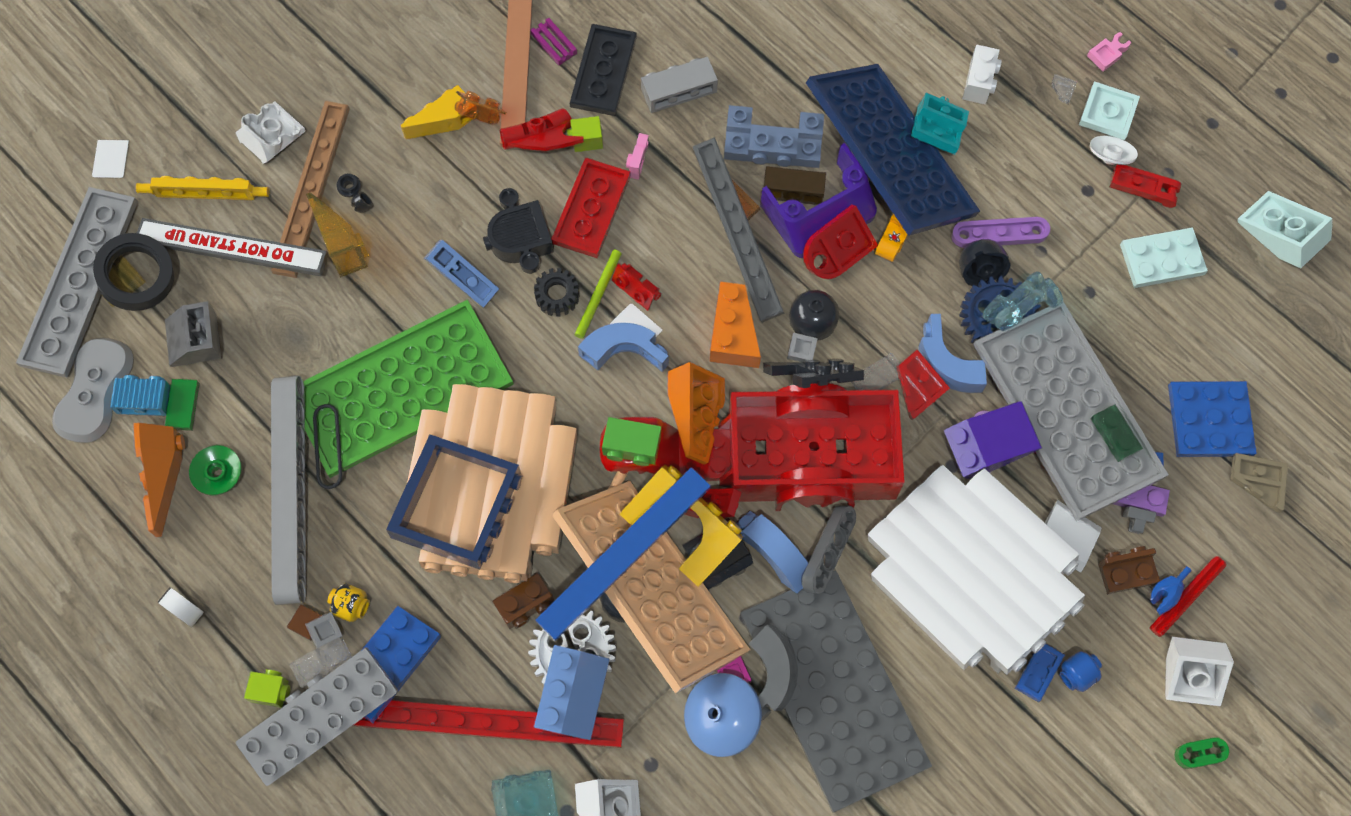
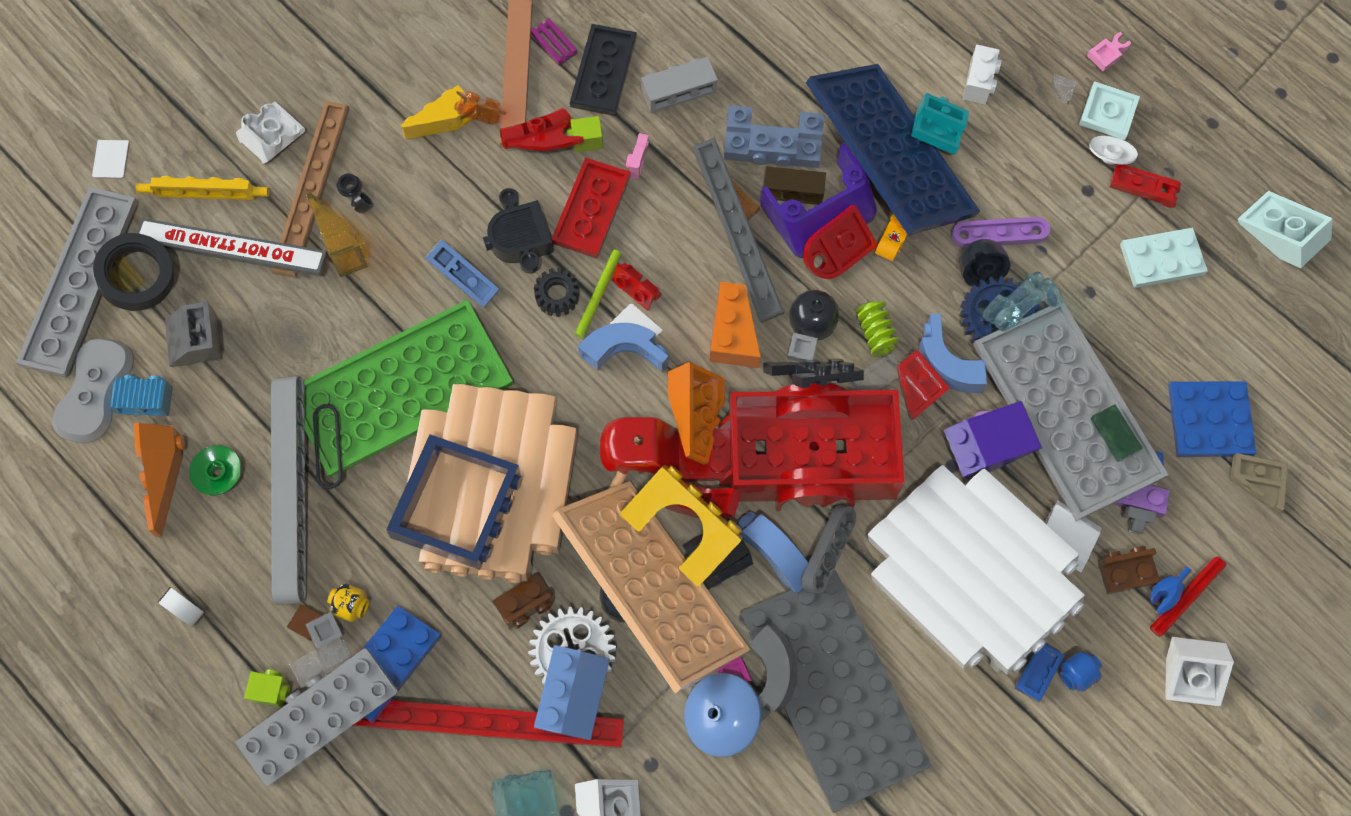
(182, 404): green tile -> none
(622, 554): blue tile -> none
(631, 441): bright green brick -> none
(877, 328): none -> lime piece
(1200, 747): green beam -> none

